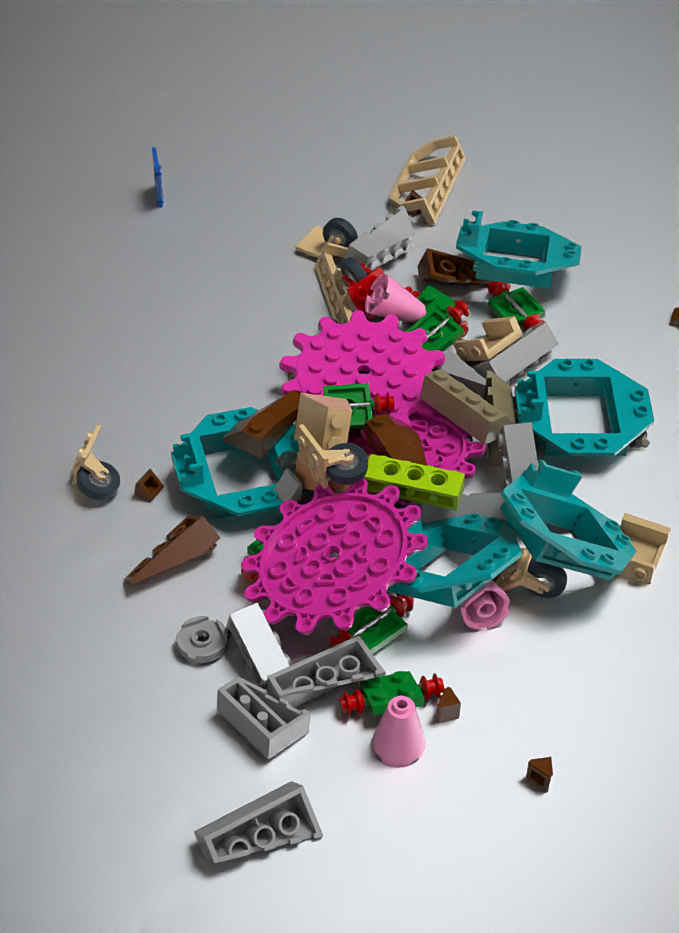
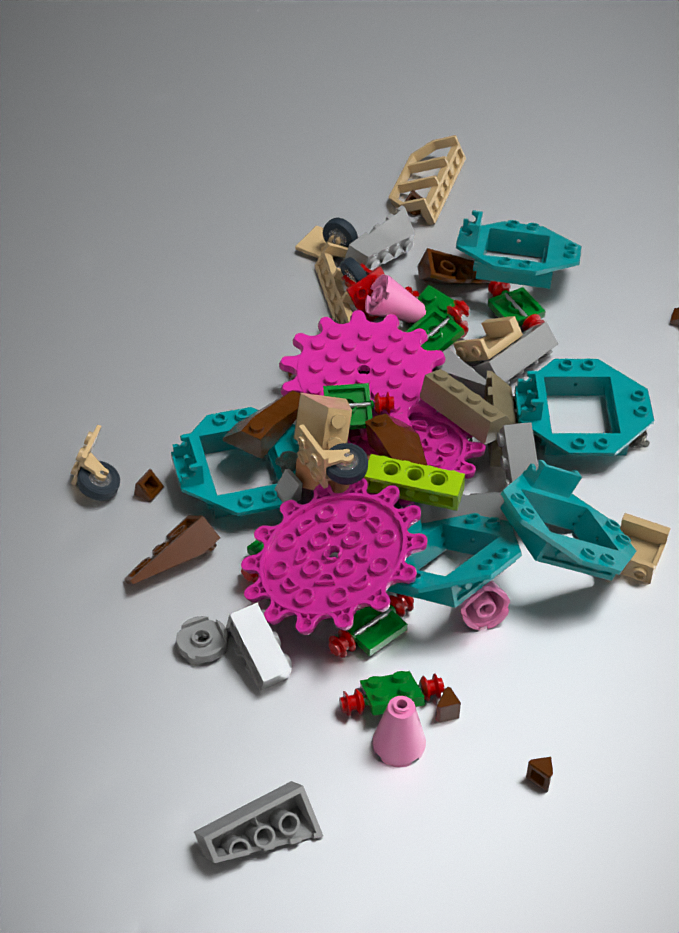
(158, 179): blue piece -> none
(260, 717): light grey wedge -> none
(324, 672): light grey wedge -> none
(536, 576): plate -> none

